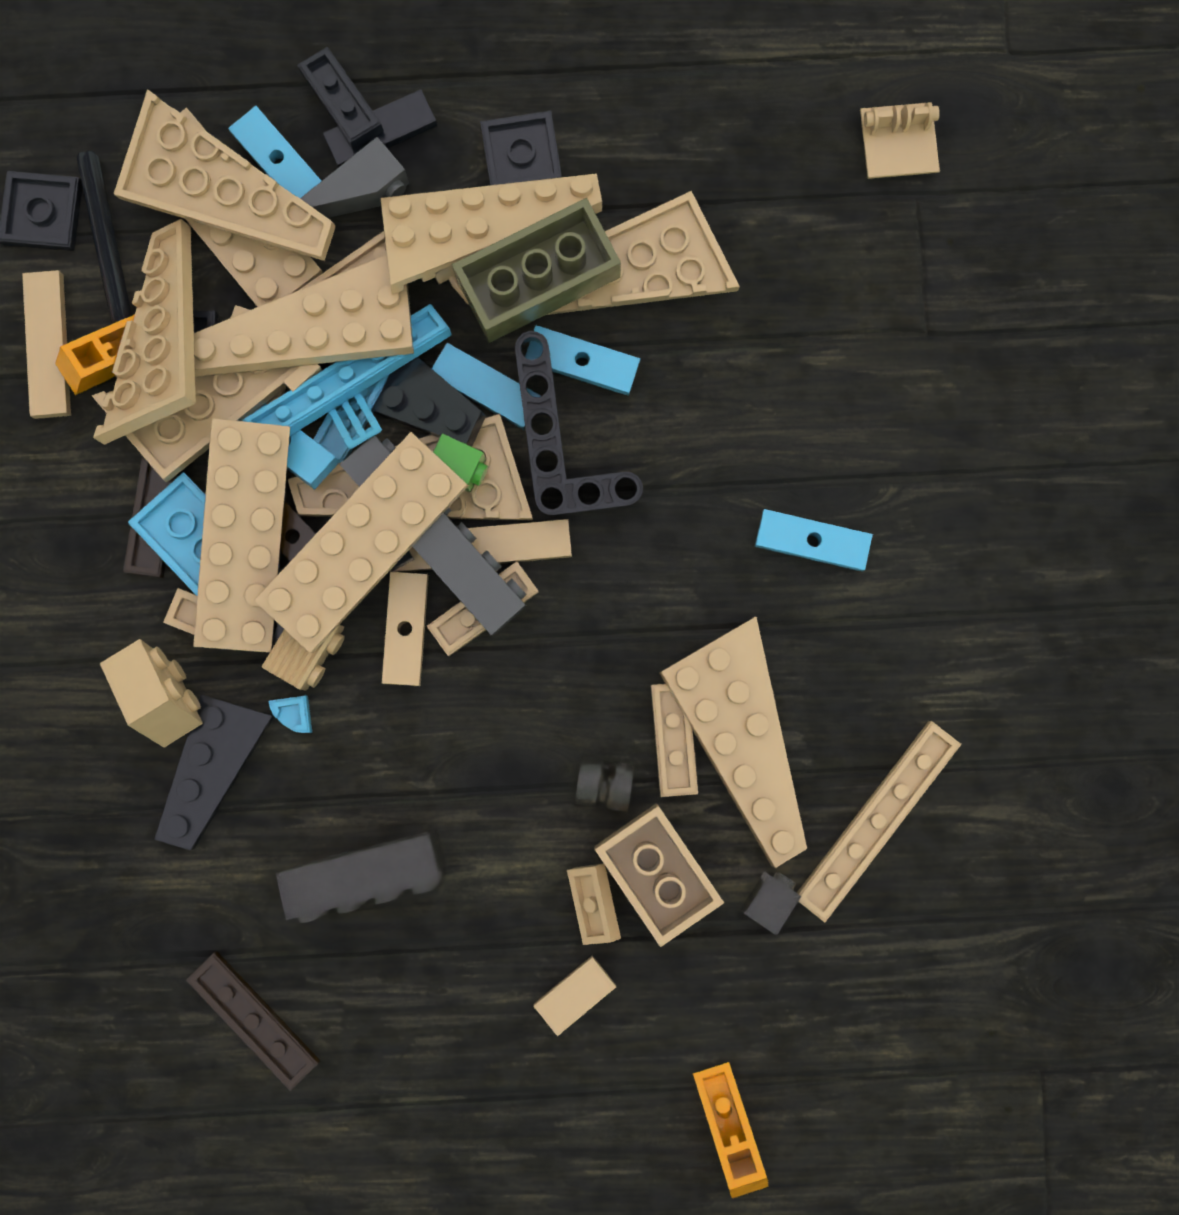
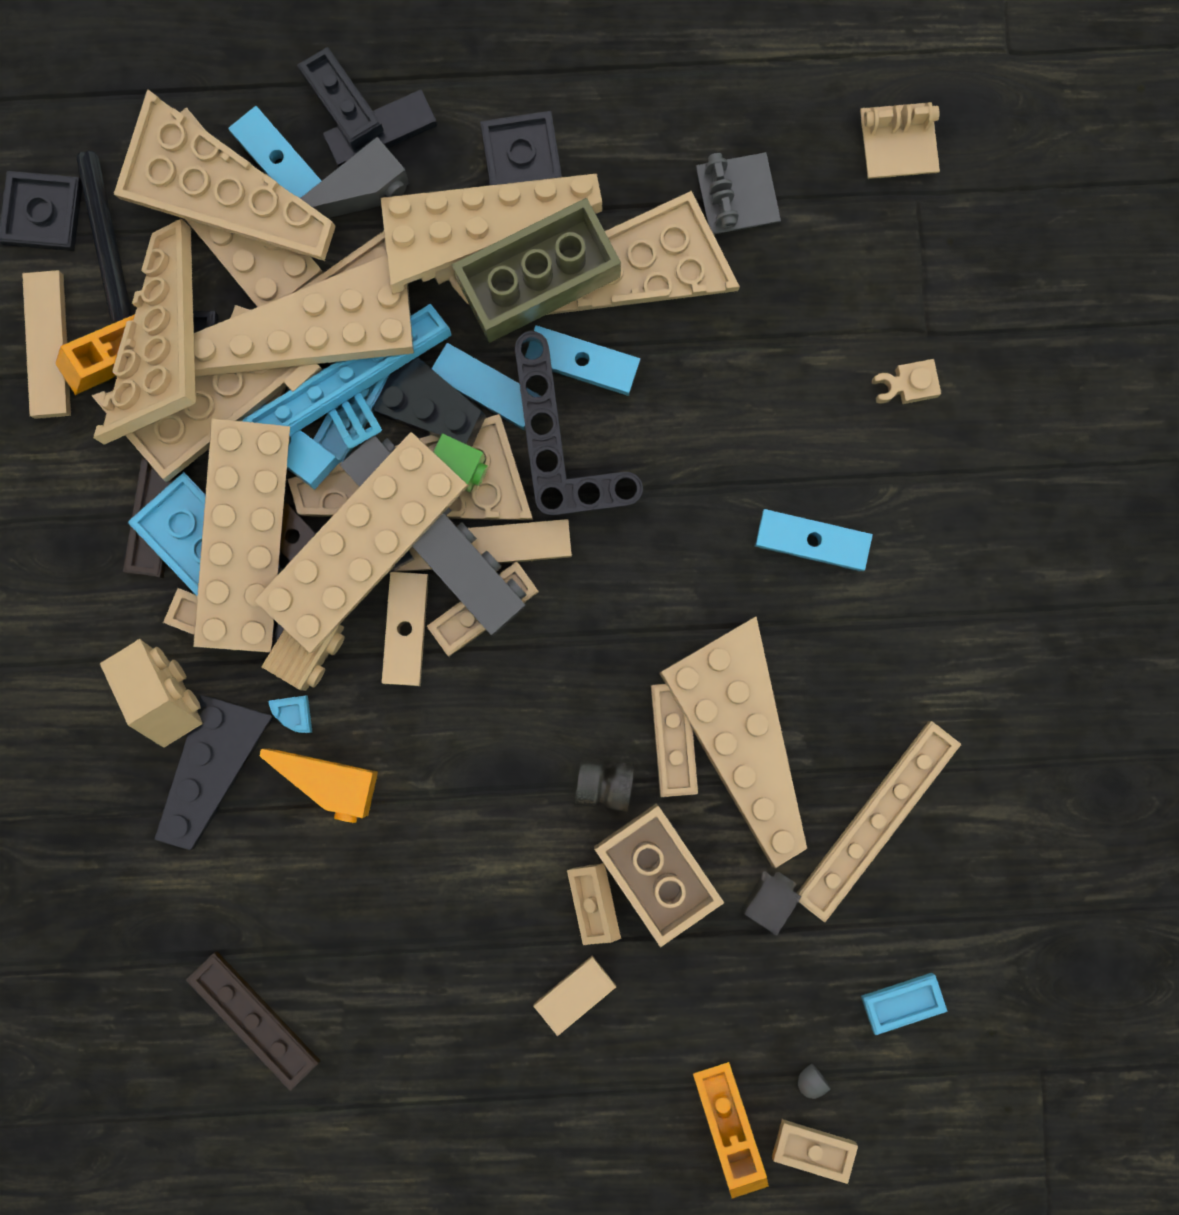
(330, 784): none -> light orange slope
(362, 874): clear smoke brick -> none
(737, 192): none -> dark grey hinge
(812, 1083): none -> dark grey hinge
(814, 1151): none -> tan plate
(904, 1003): none -> medium azure tile
(912, 381): none -> tan plate

